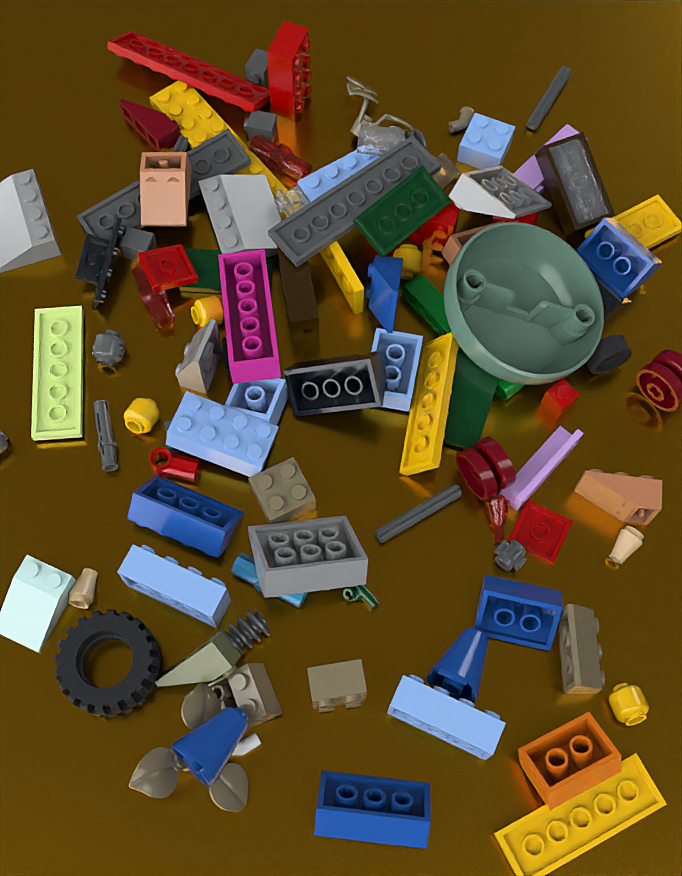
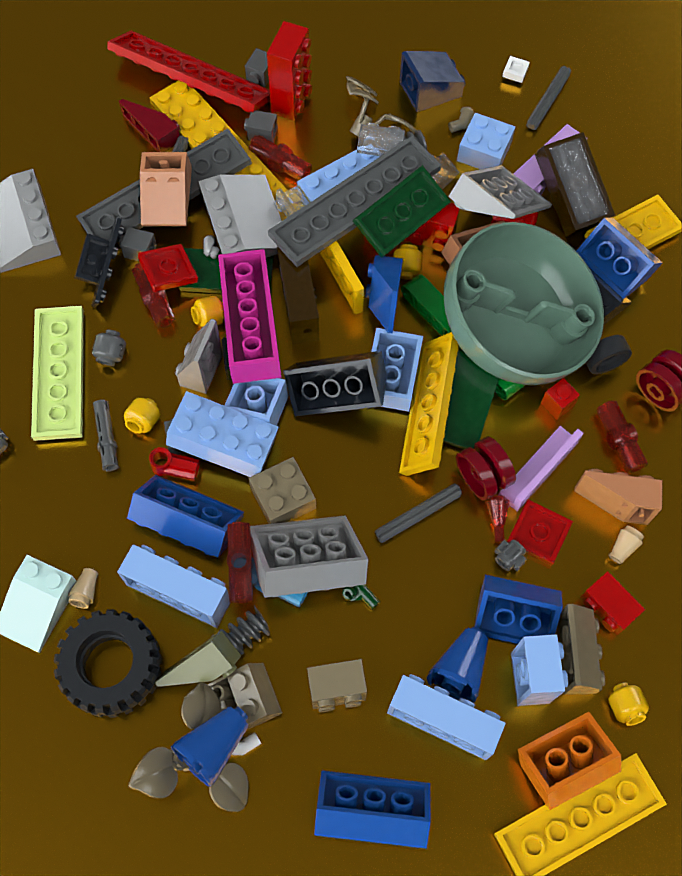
(209, 249): none -> light grey arm
(240, 578): none -> clear red piece
(430, 78): none -> slope
(516, 69): none -> white plate
(538, 670): none -> light blue brick
(612, 603): none -> red brick
(622, 437): none -> clear red piece

